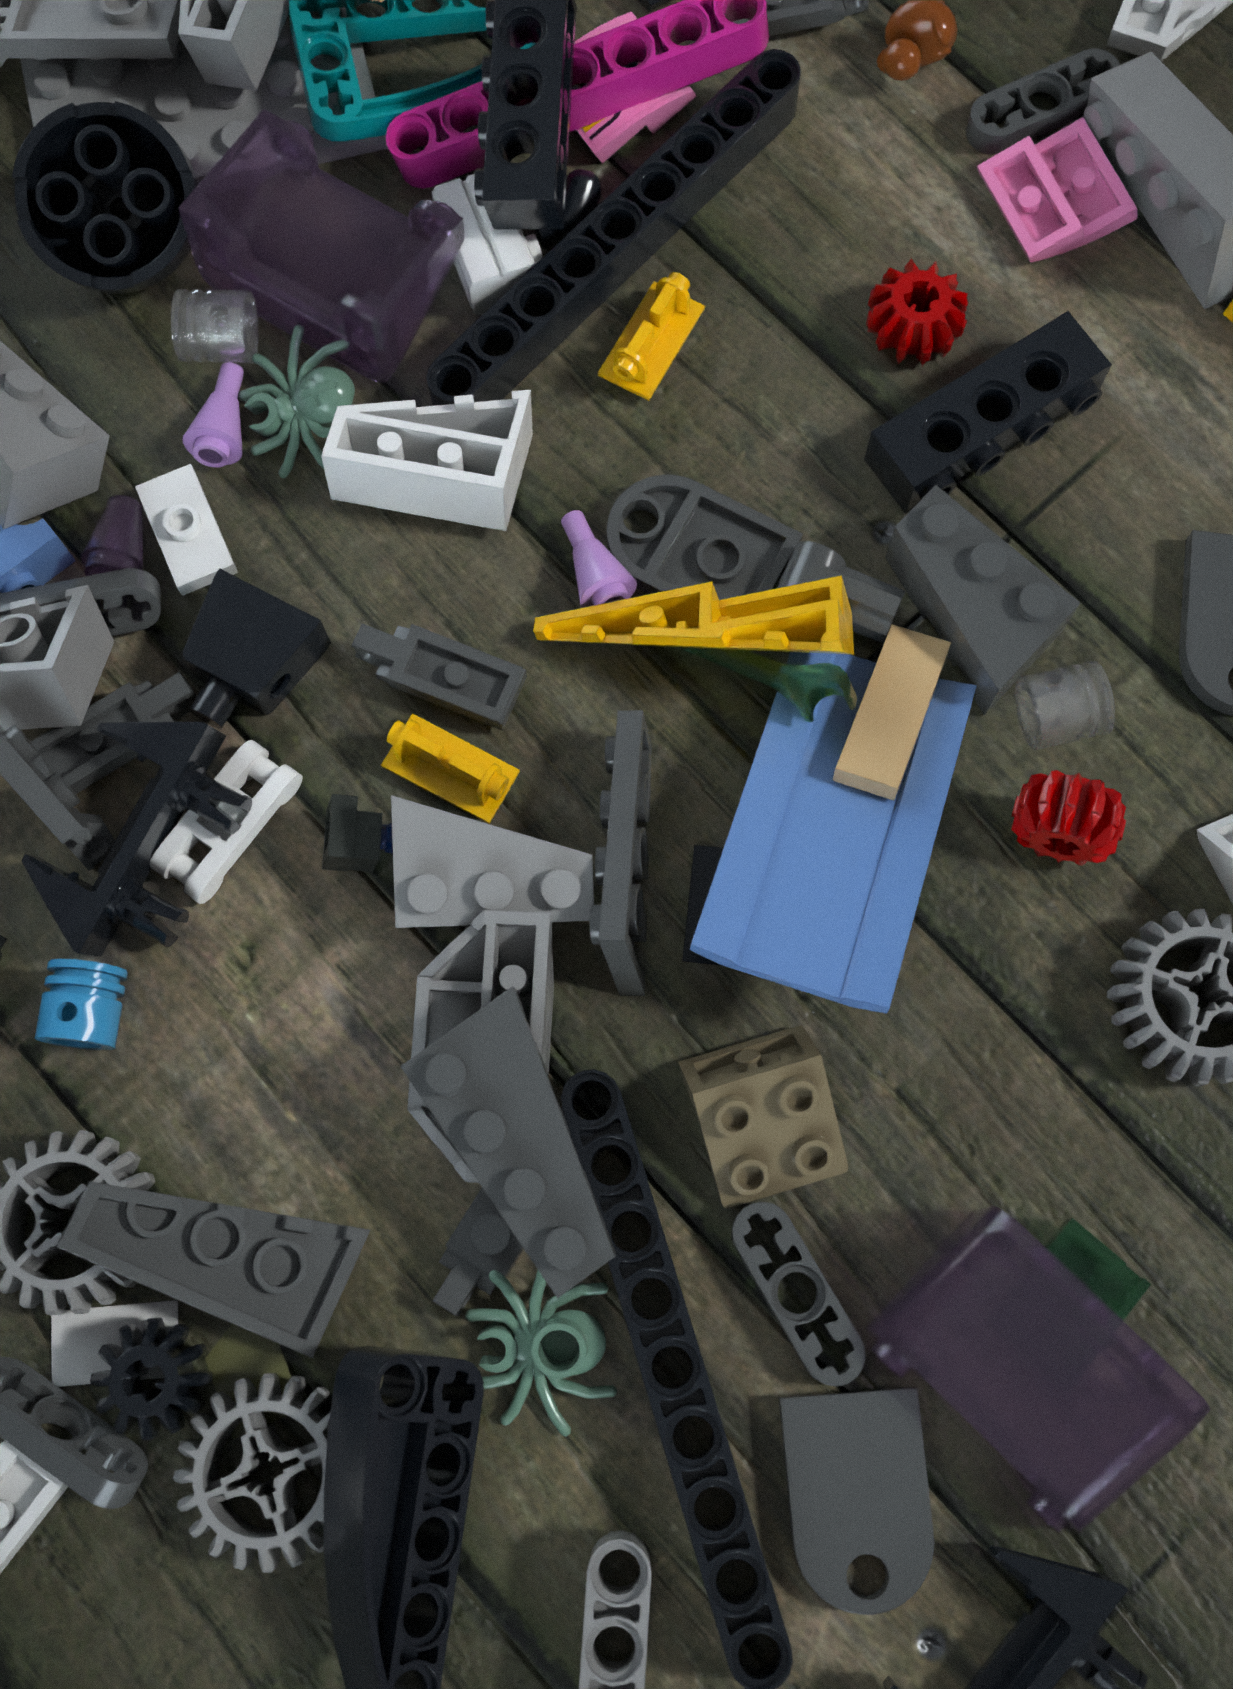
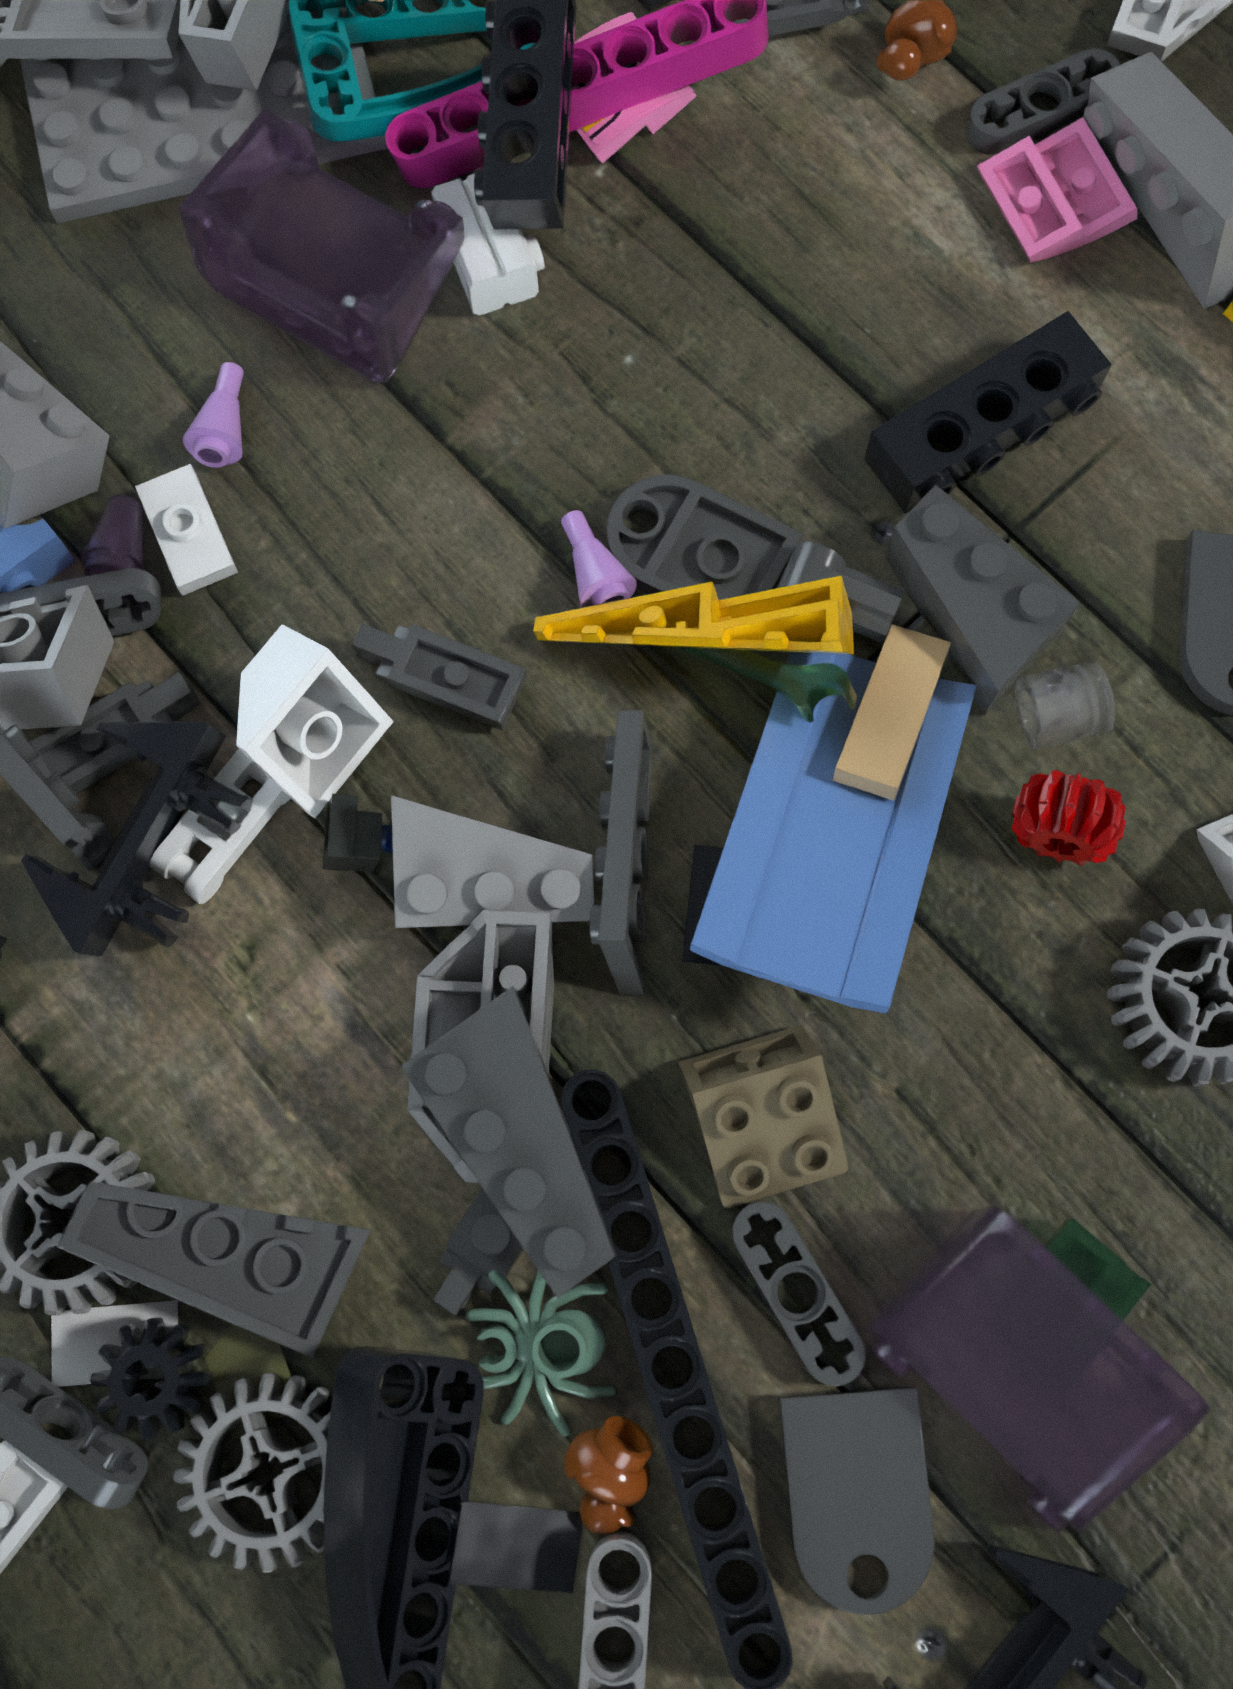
(76, 174): black cylinder -> none
(81, 1004): dark azure piece -> none
(214, 325): clear piece -> none
(248, 649): black torso -> none
(299, 405): sand green animal -> none
(305, 718): none -> white slope
(432, 460): white wedge -> none
(449, 767): yellow hinge -> none
(516, 1547): none -> black sticker
(581, 198): black arm -> none
(612, 1471): none -> dark orange animal
(653, 337): yellow hinge -> none
(719, 137): black beam -> none
(917, 312): red gear -> none

